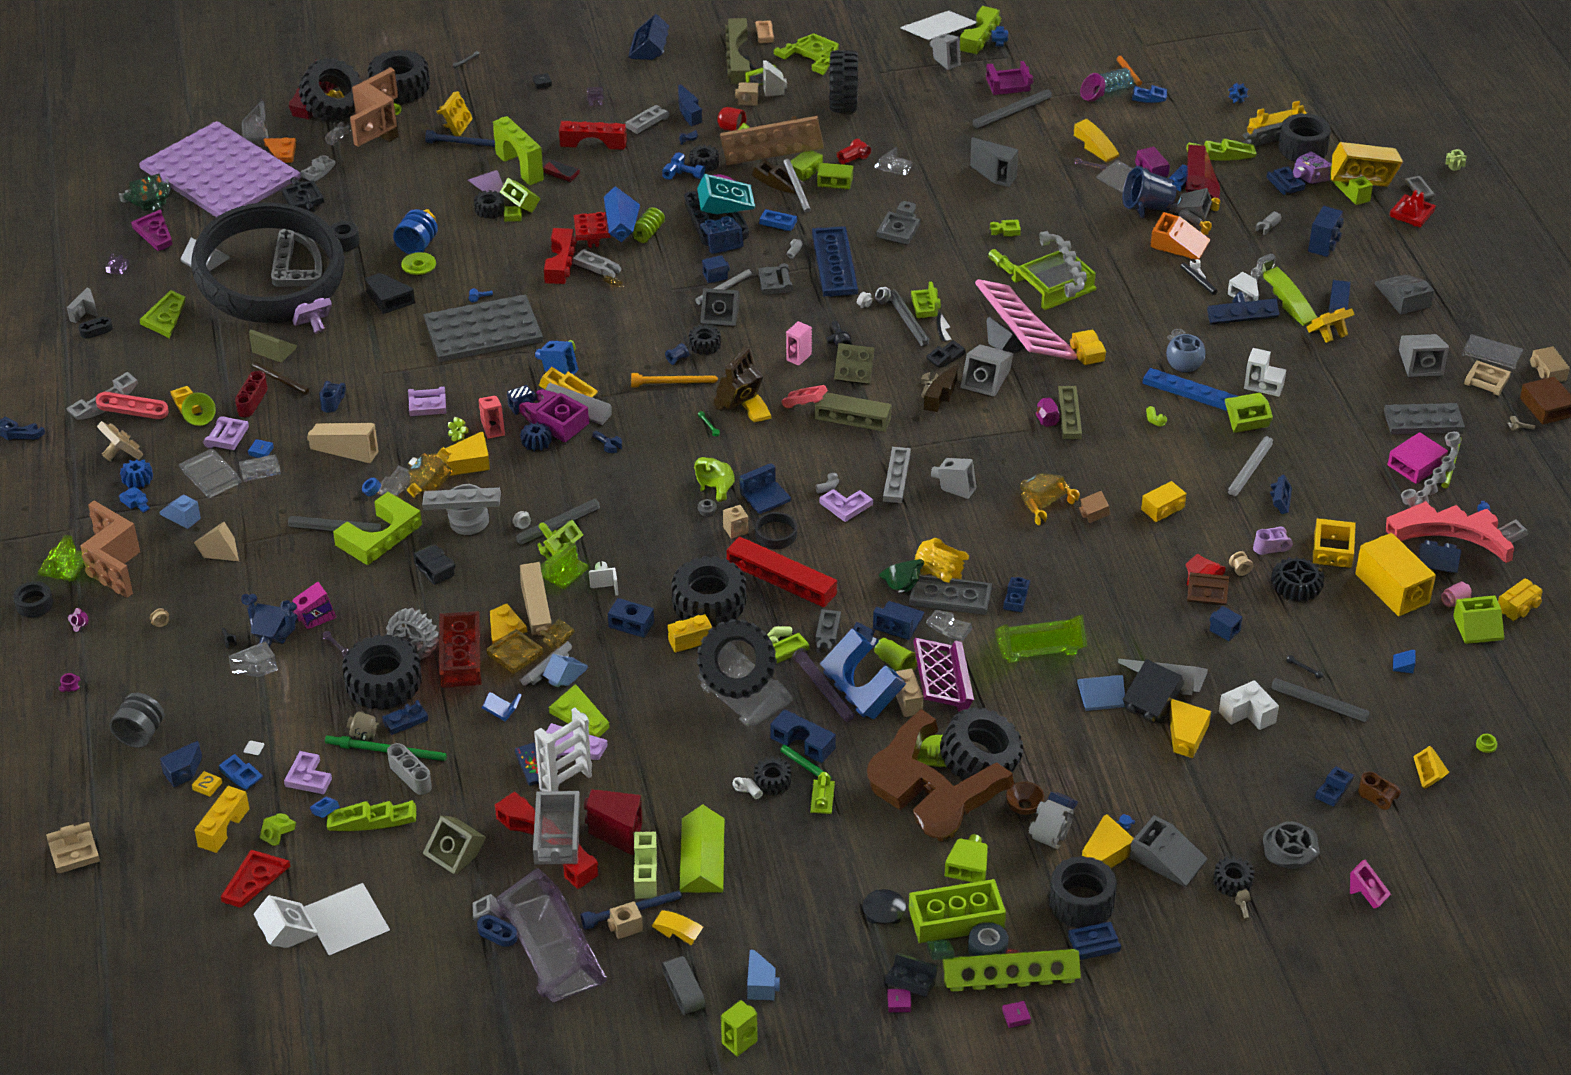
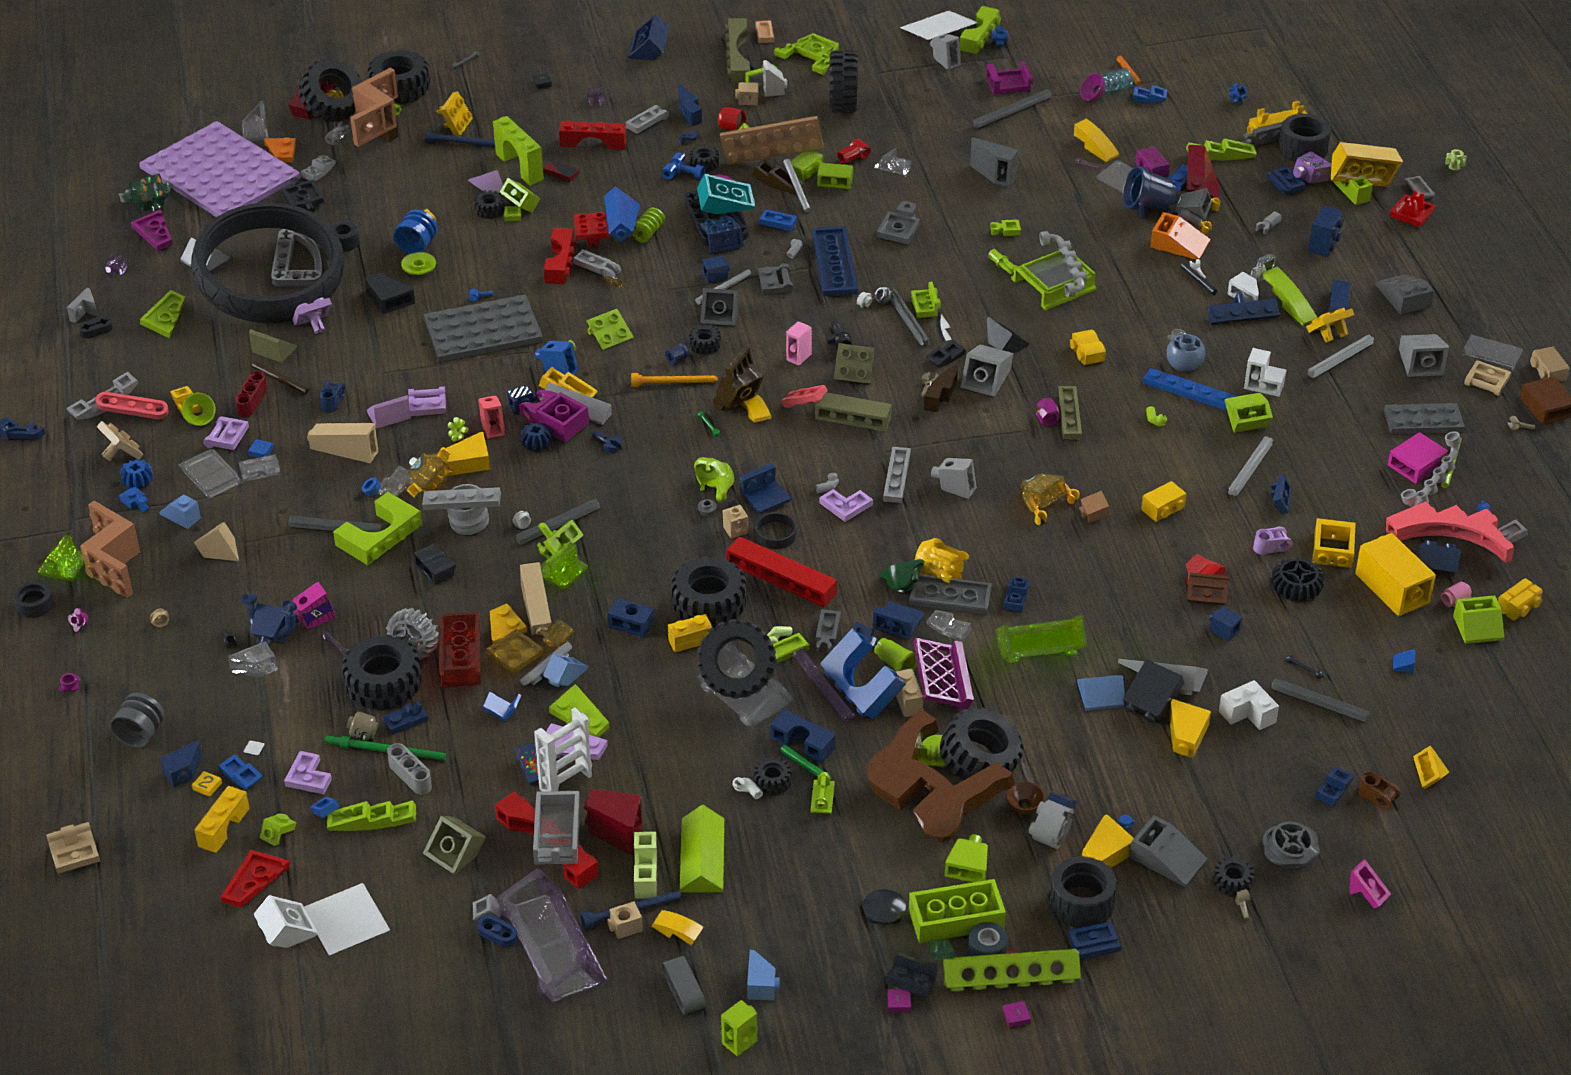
(390, 412): none -> lavender slope
(603, 577): white bracket -> none
(609, 329): none -> lime hinge
(1032, 322): bright pink bar -> none
(1241, 563): tan wheel -> none
(1340, 356): none -> light grey axle
(1486, 743): lime plate -> none

